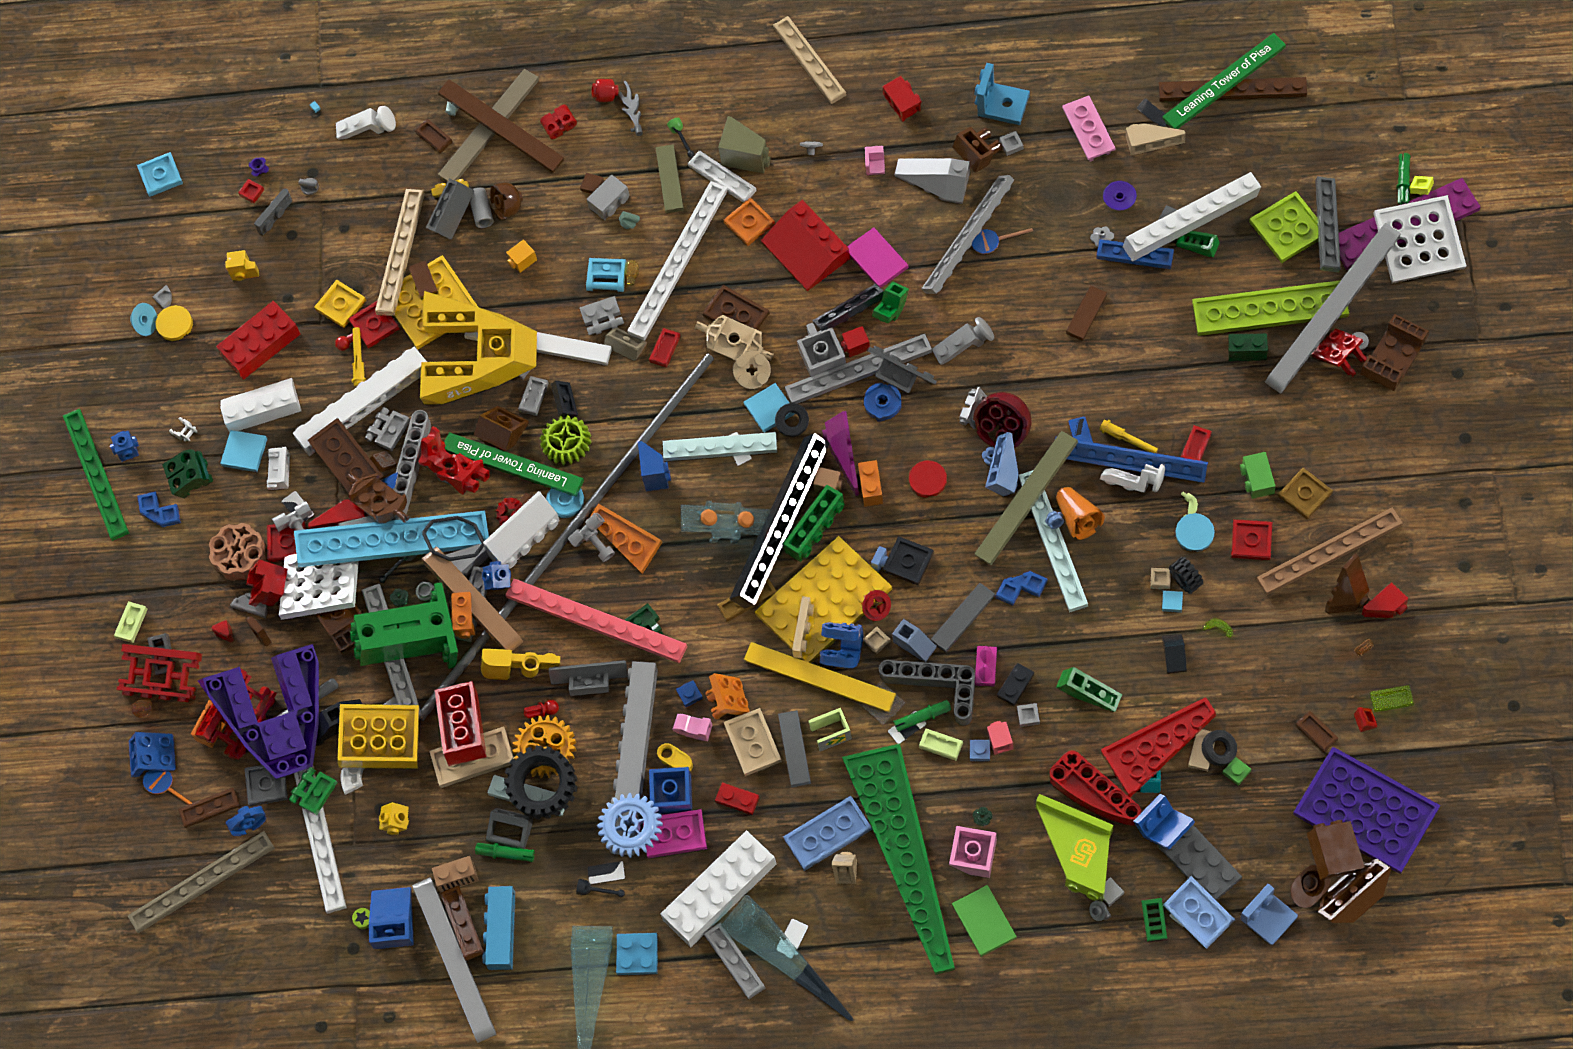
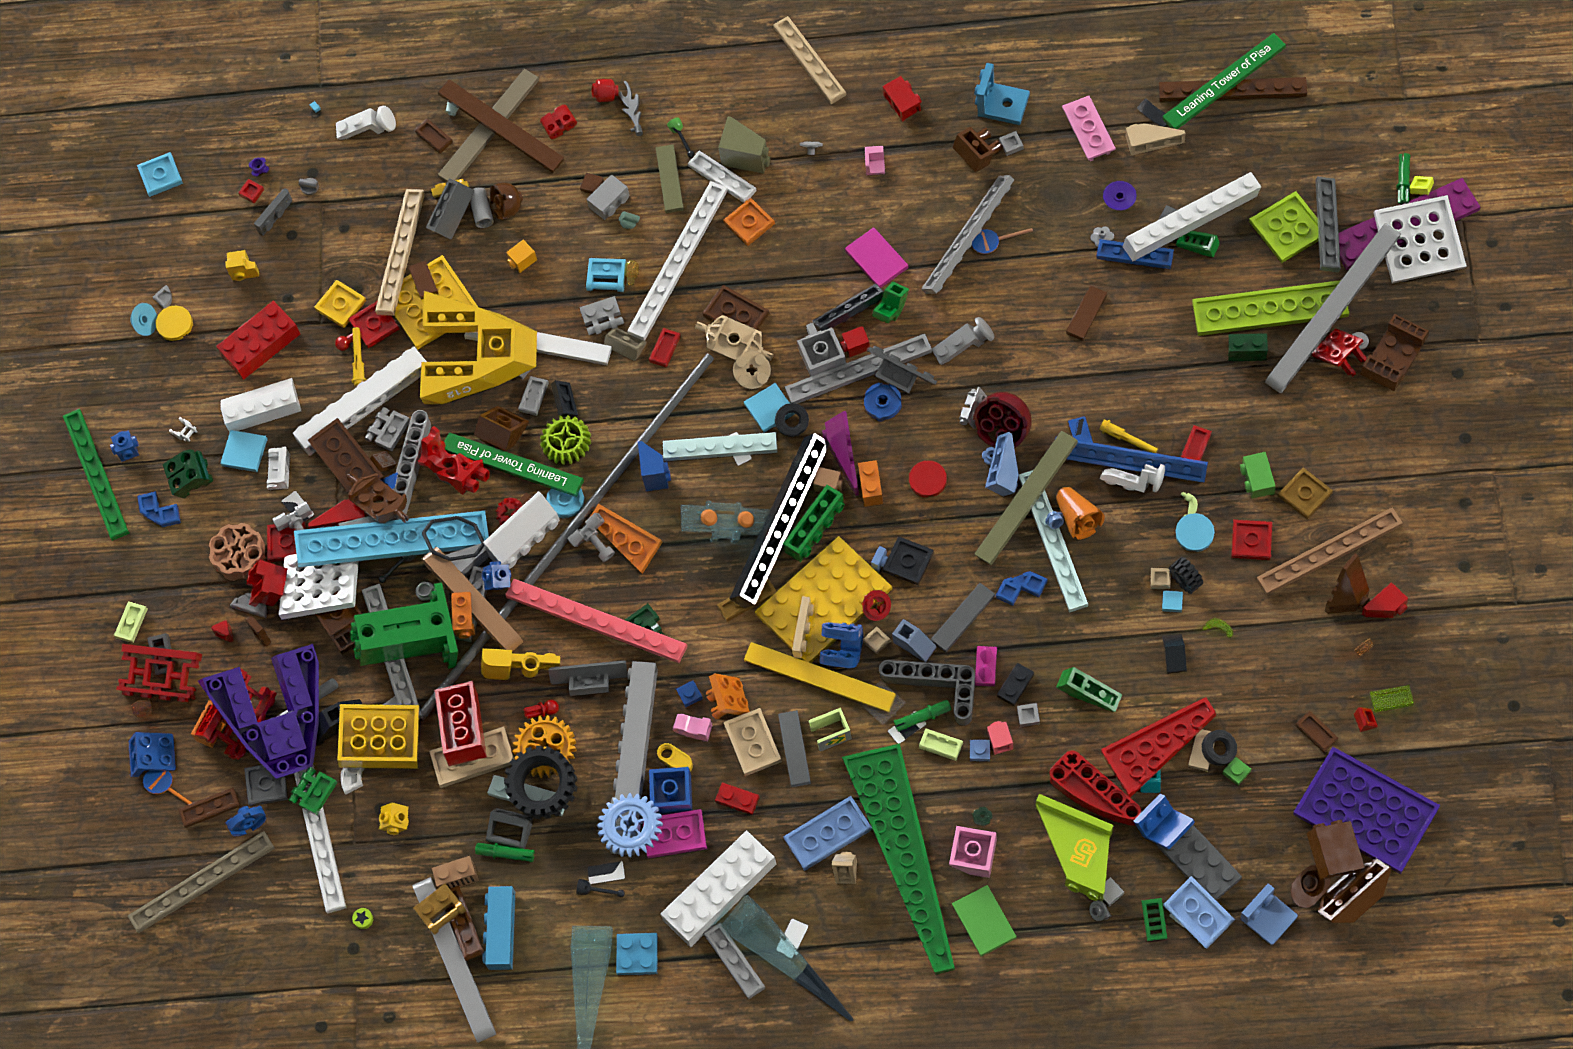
(391, 918): blue slope -> none
(399, 601): clear green plate -> none
(435, 905): none -> pearl gold plate
(806, 246): red slope -> none
(939, 176): light grey wedge -> none

